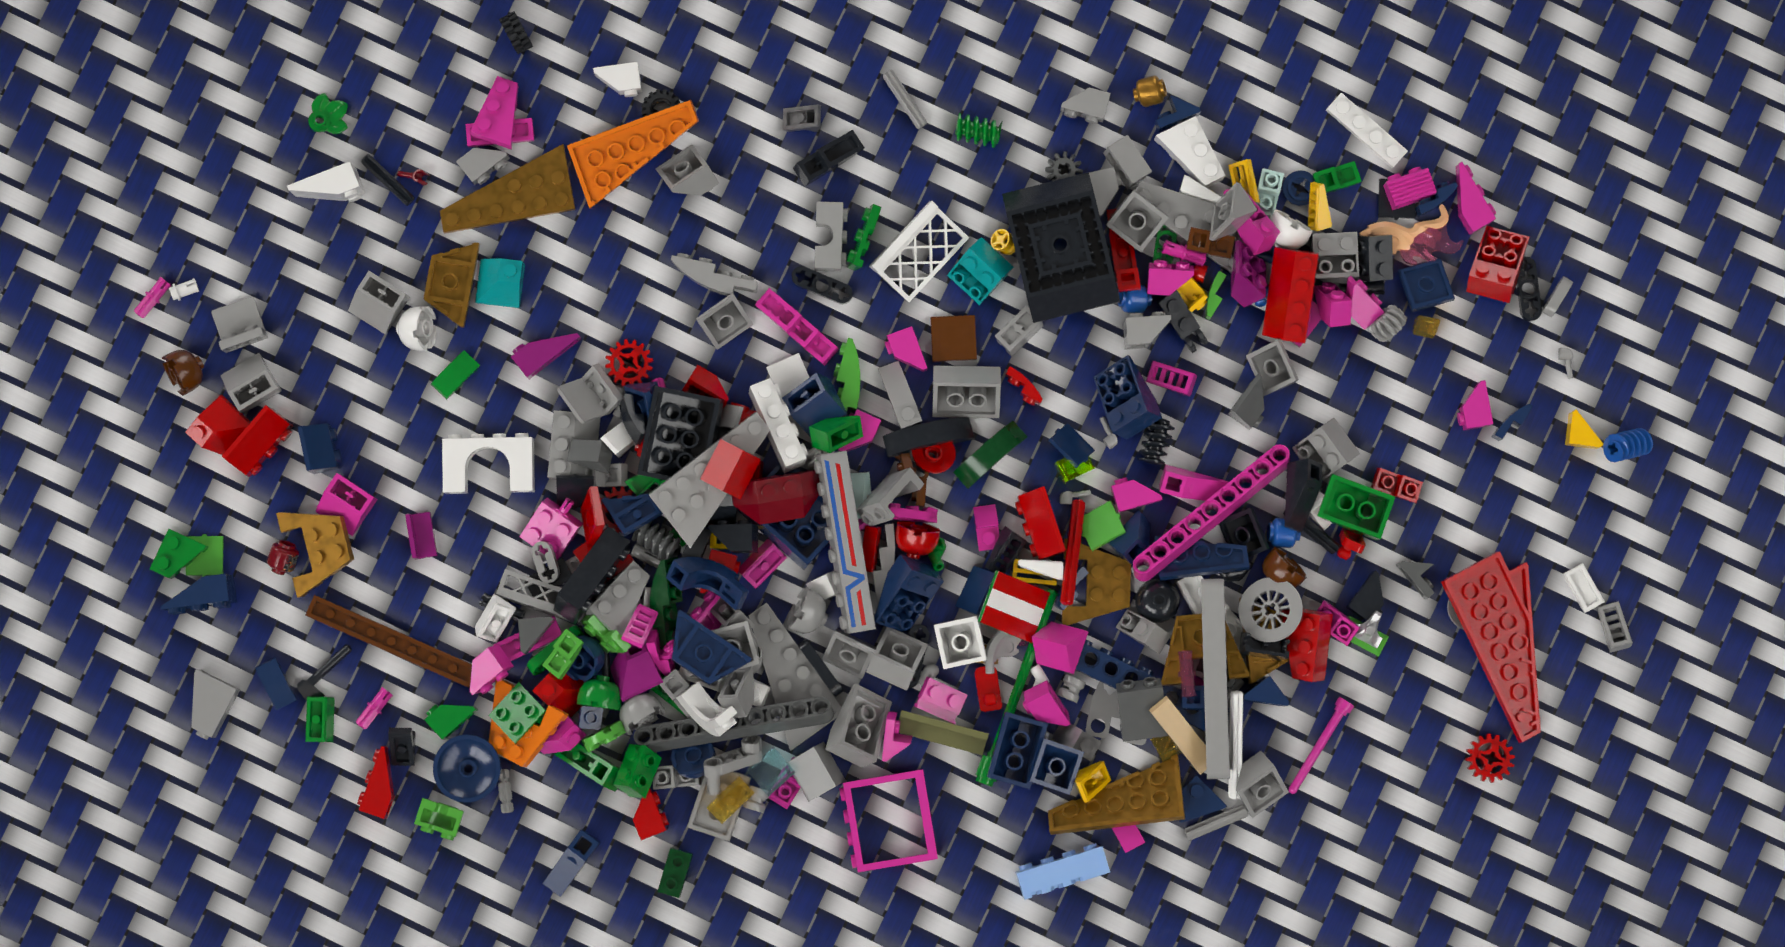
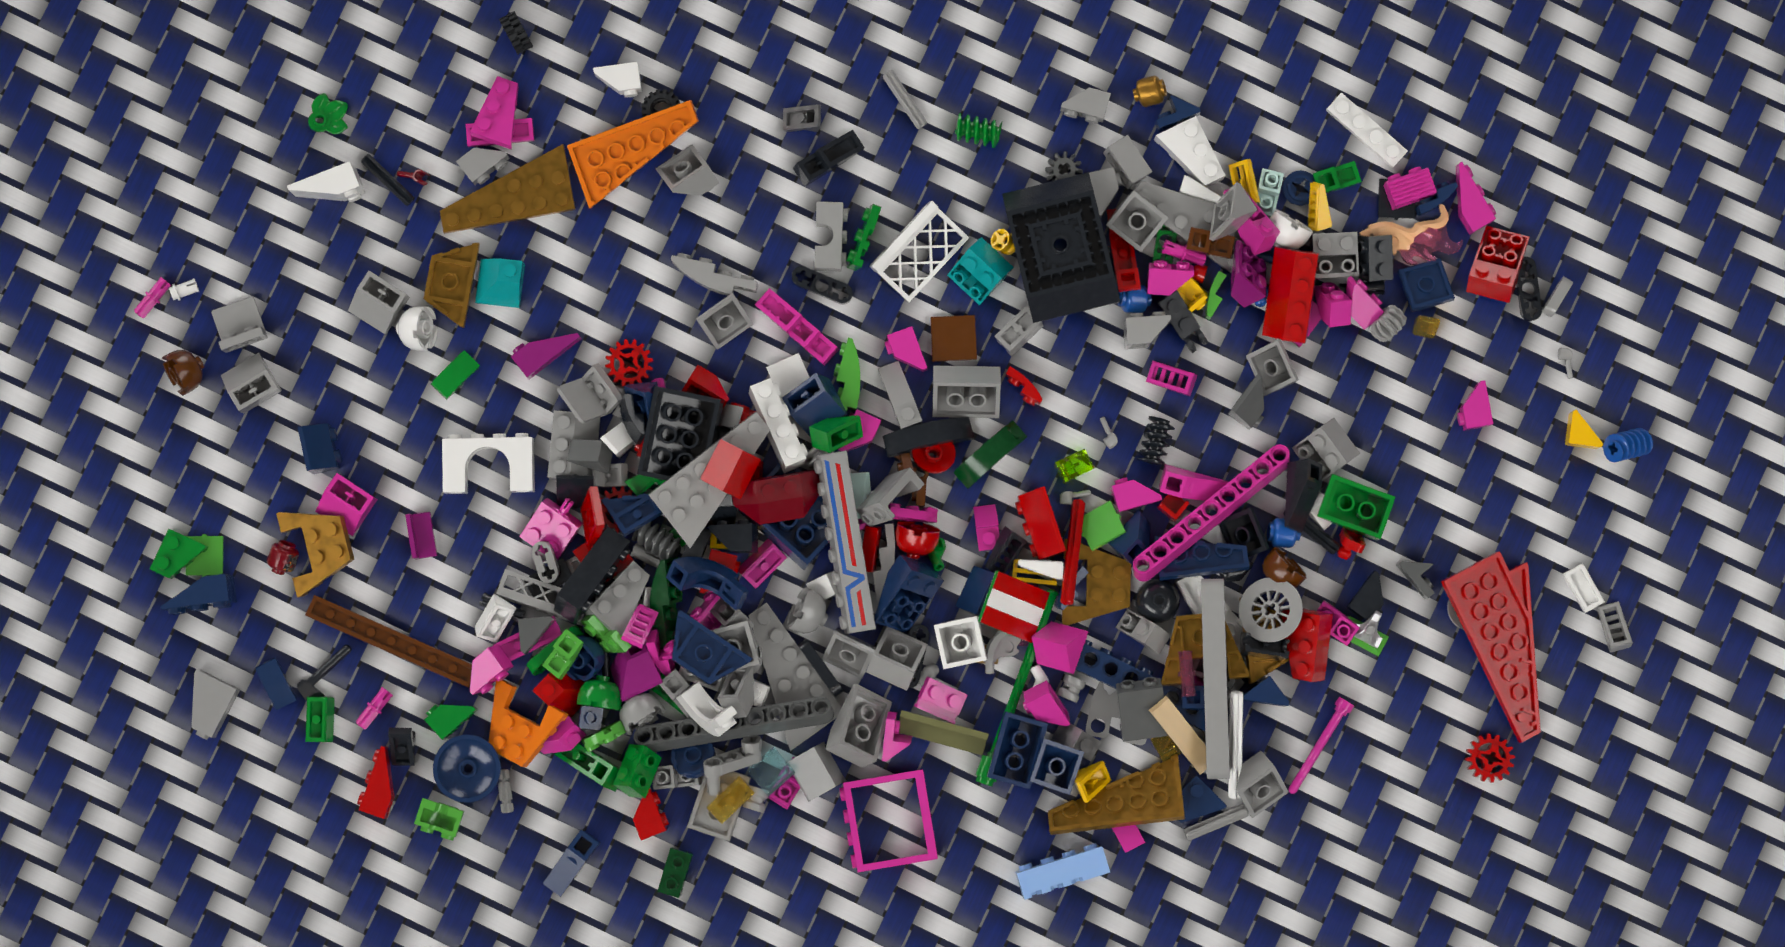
(218, 426): red slope -> none
(258, 441): red slope -> none
(517, 713): green hinge -> none
(988, 690): red piece -> none
(1071, 445): dark blue piece -> none
(1126, 398): dark blue slope -> none
(1173, 506): none -> red panel
(1397, 485): red slope -> none
(1516, 418): dark blue slope -> none

